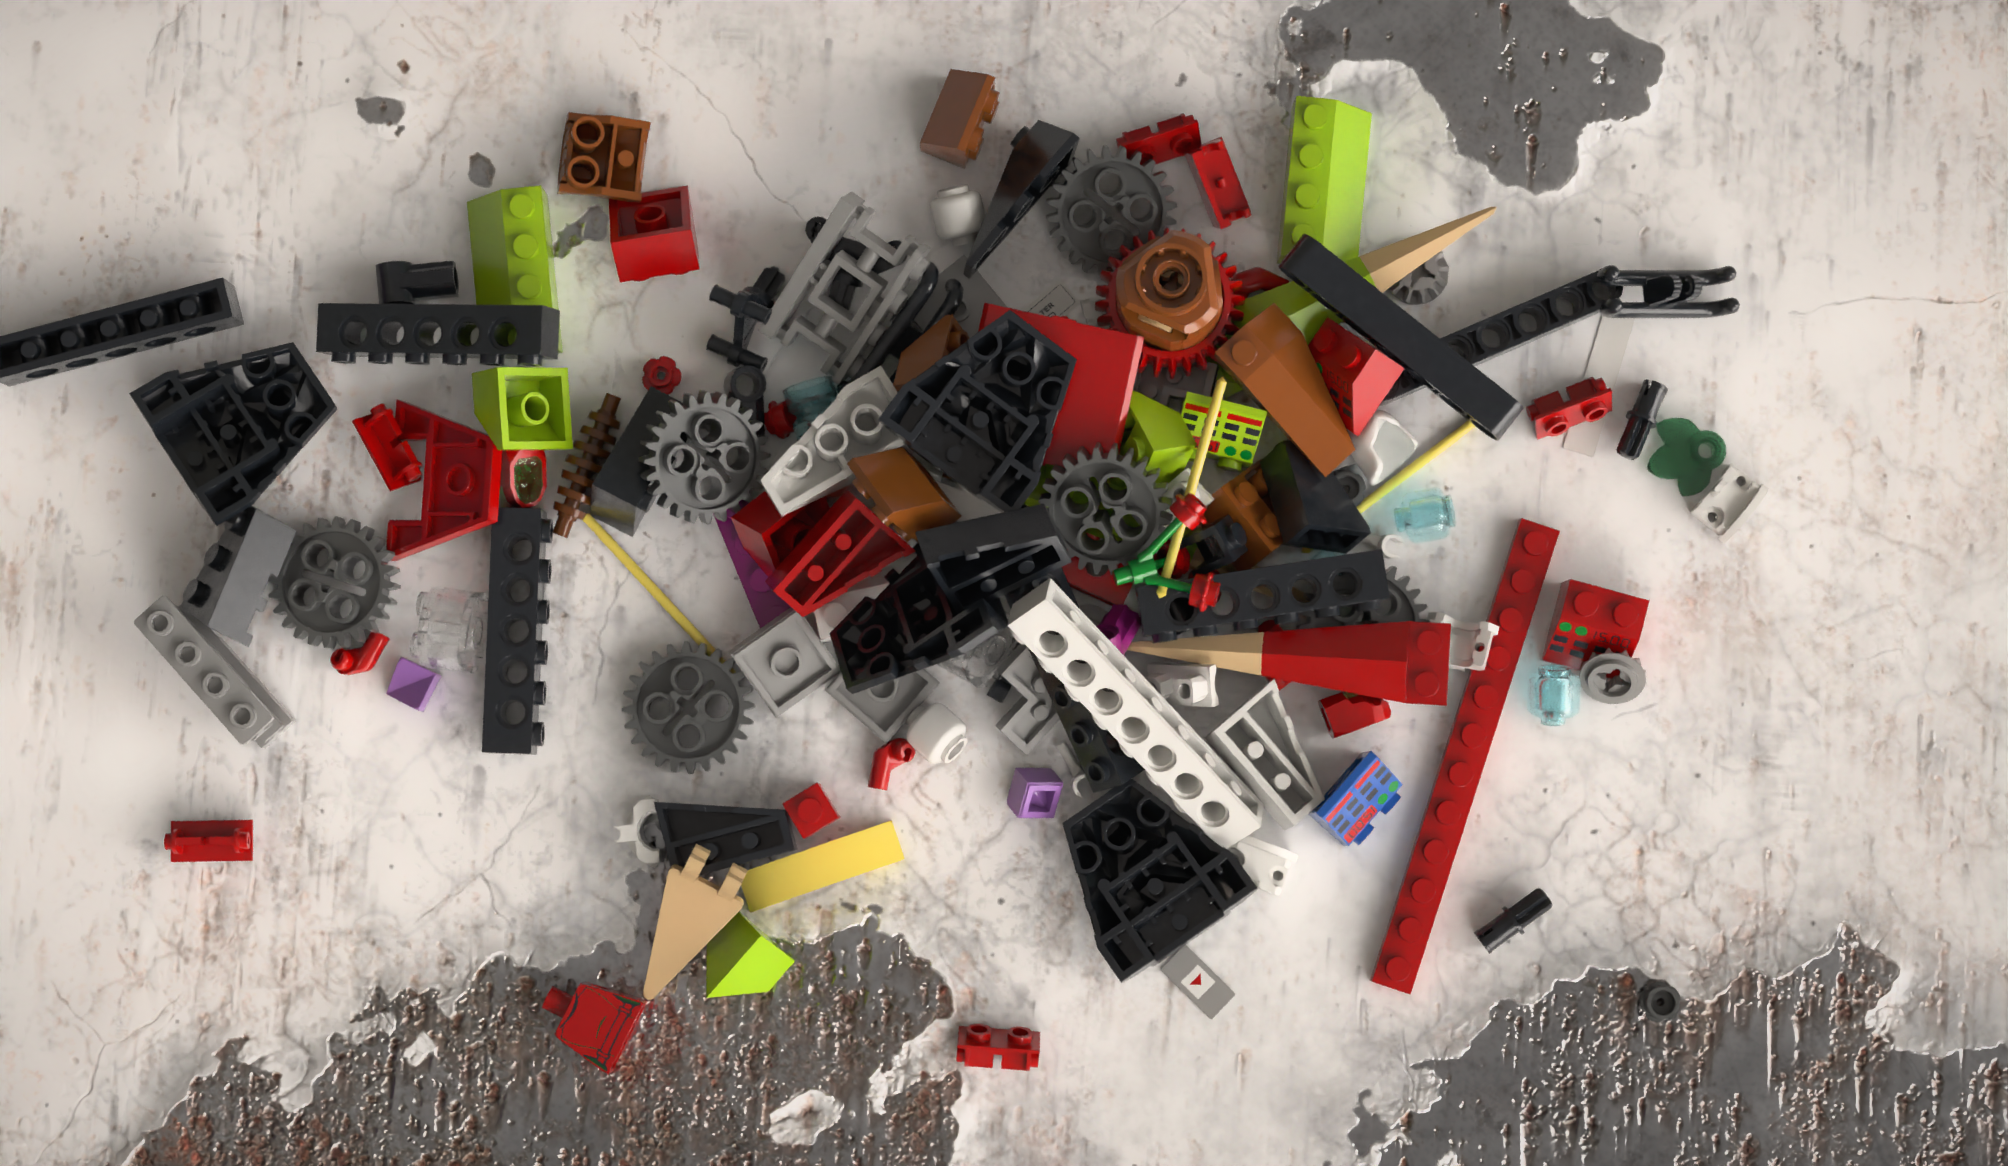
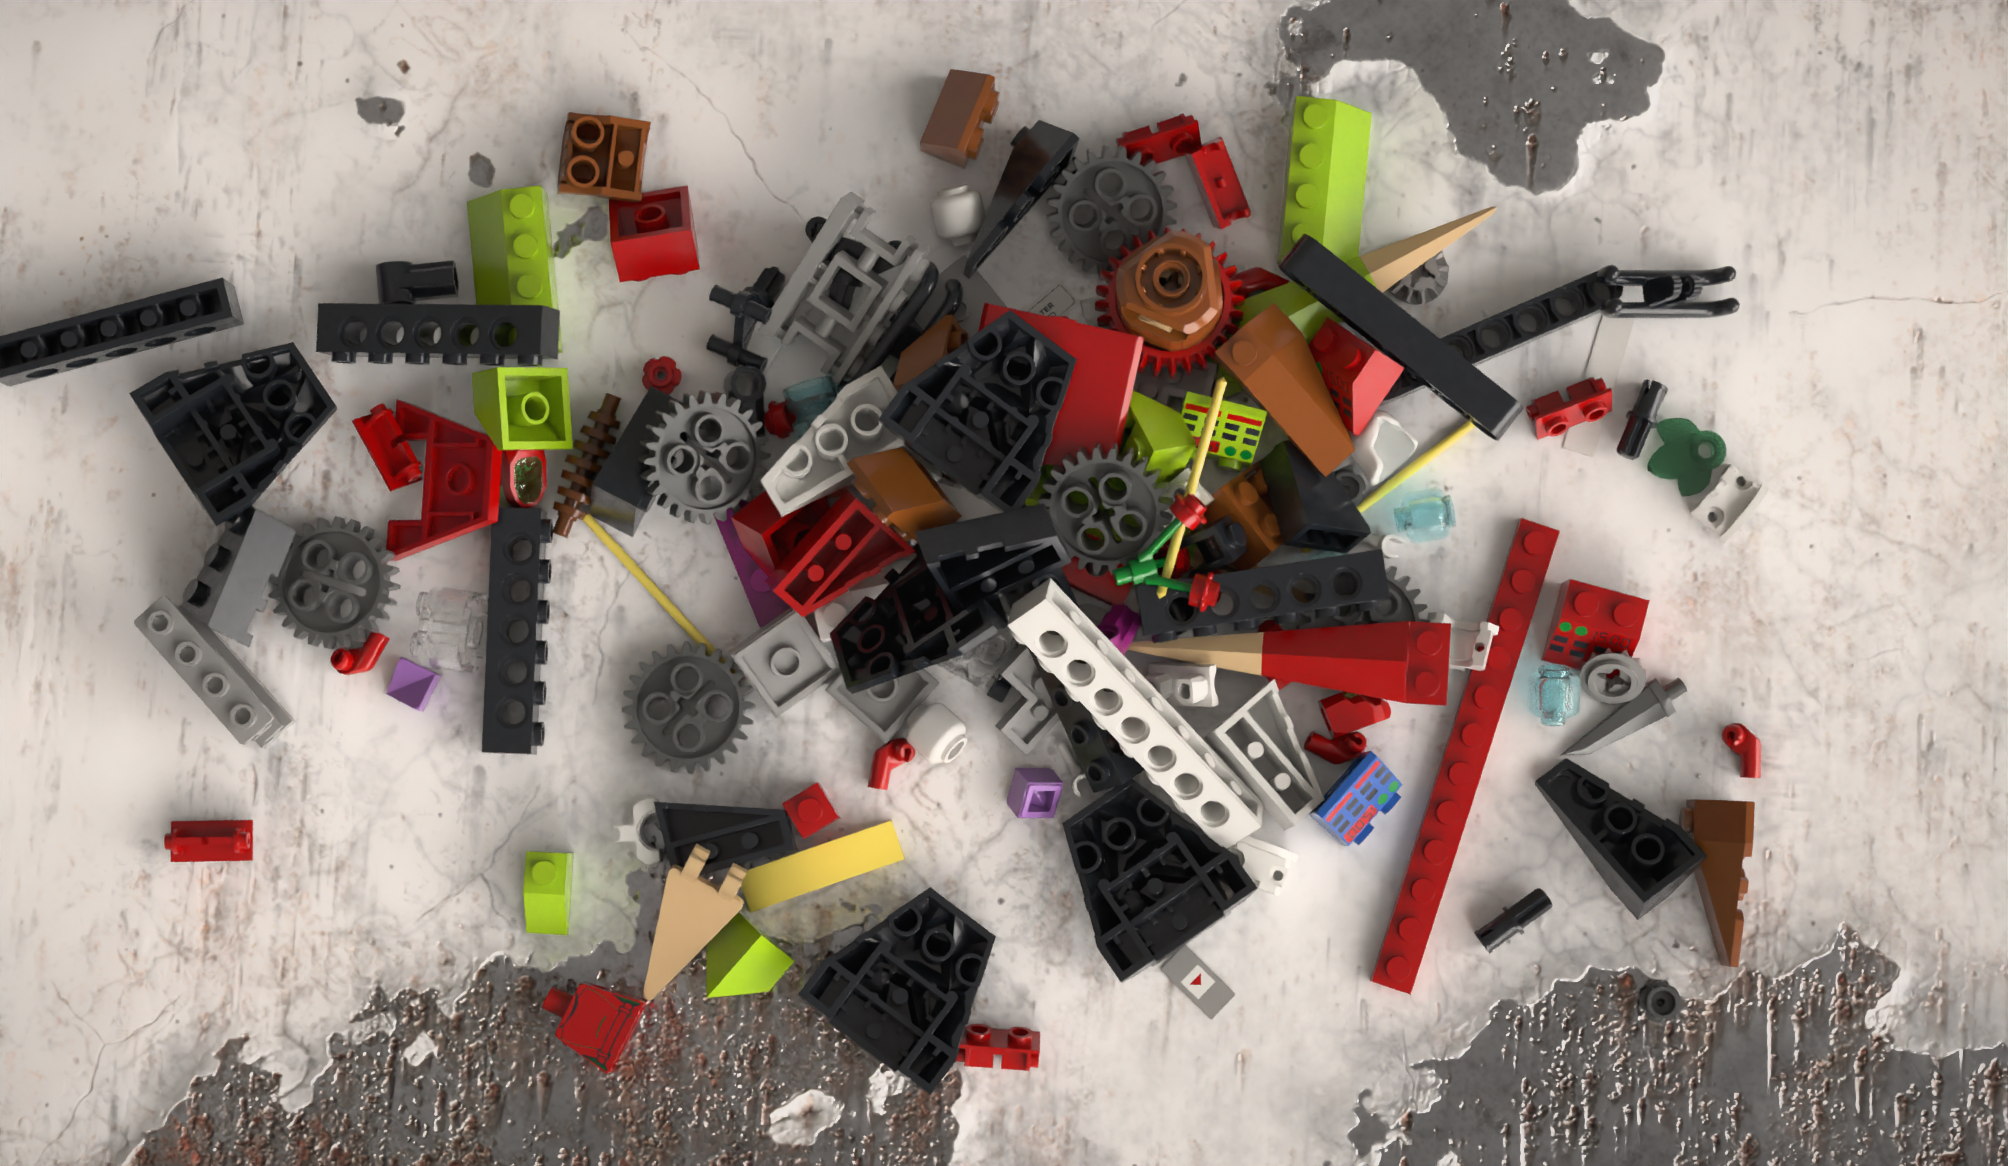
(547, 892): none -> lime slope
(906, 987): none -> black wedge
(1338, 749): none -> red arm
(1627, 844): none -> black wedge
(1645, 709): none -> dark grey bar
(1726, 836): none -> dark orange wedge
(1746, 746): none -> red arm

